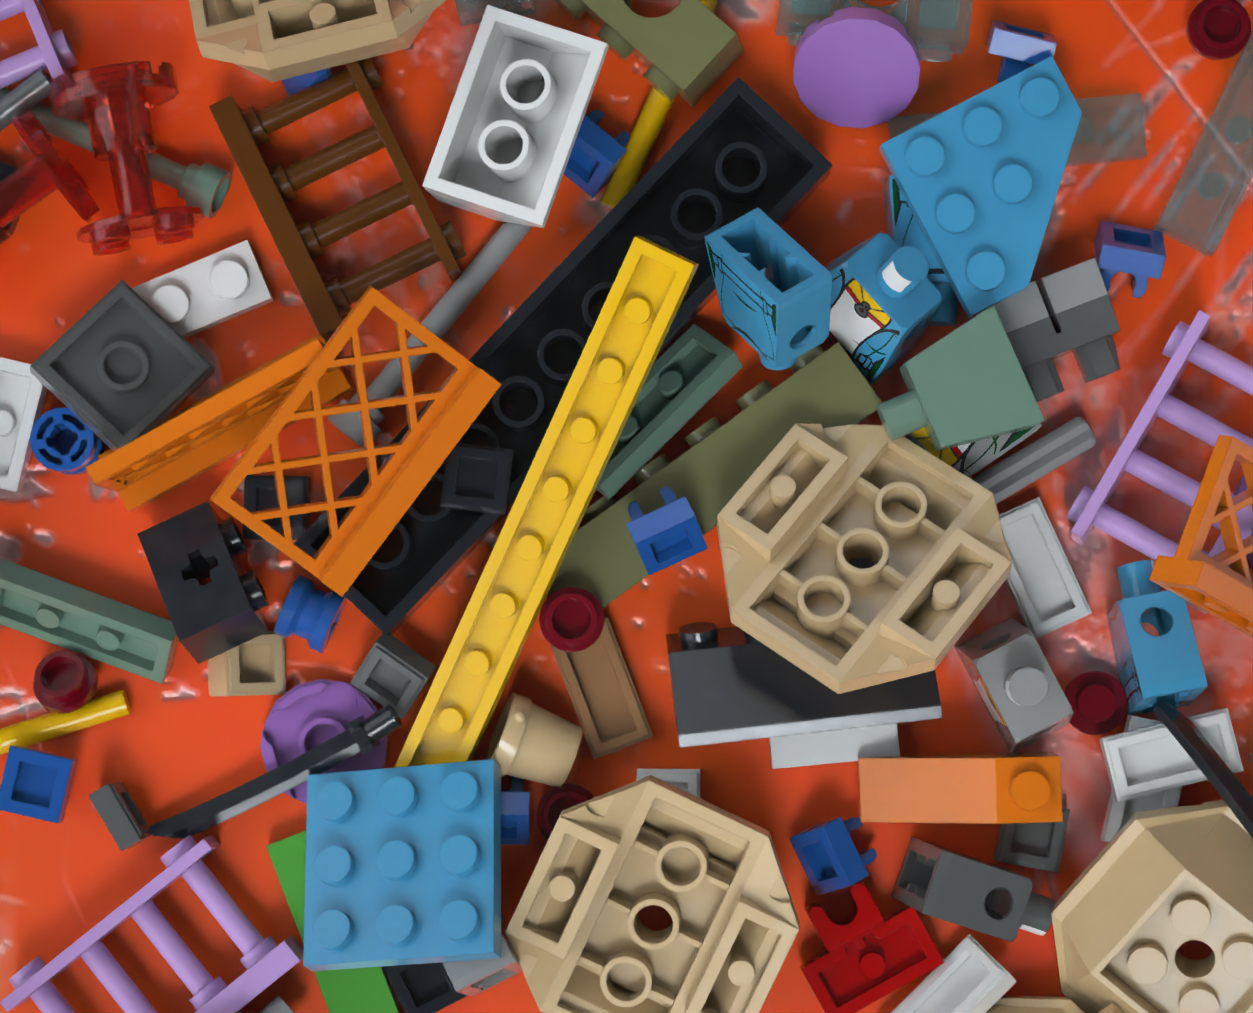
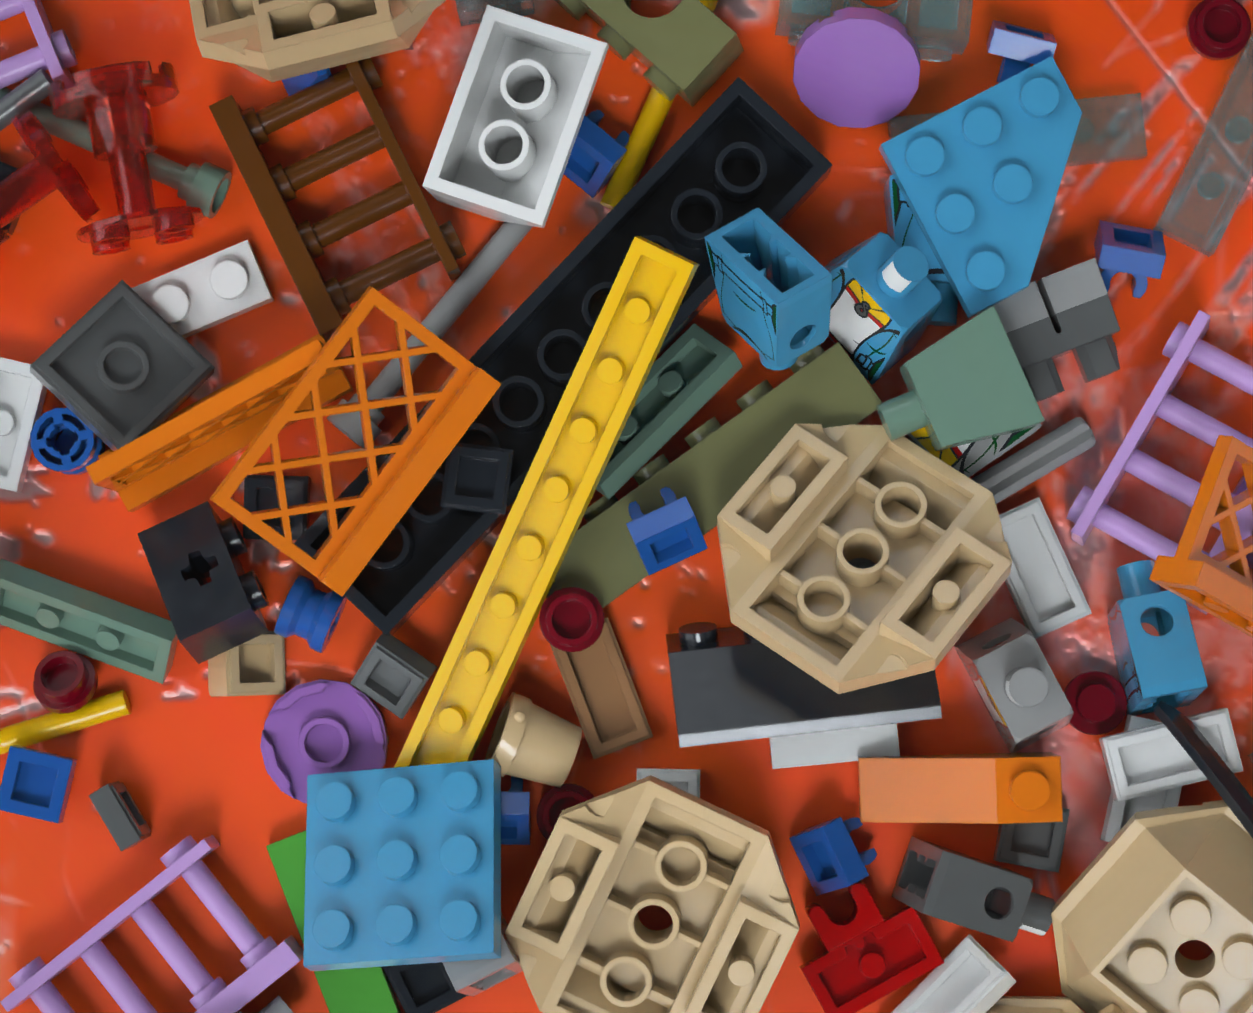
(361, 736): black sword -> none

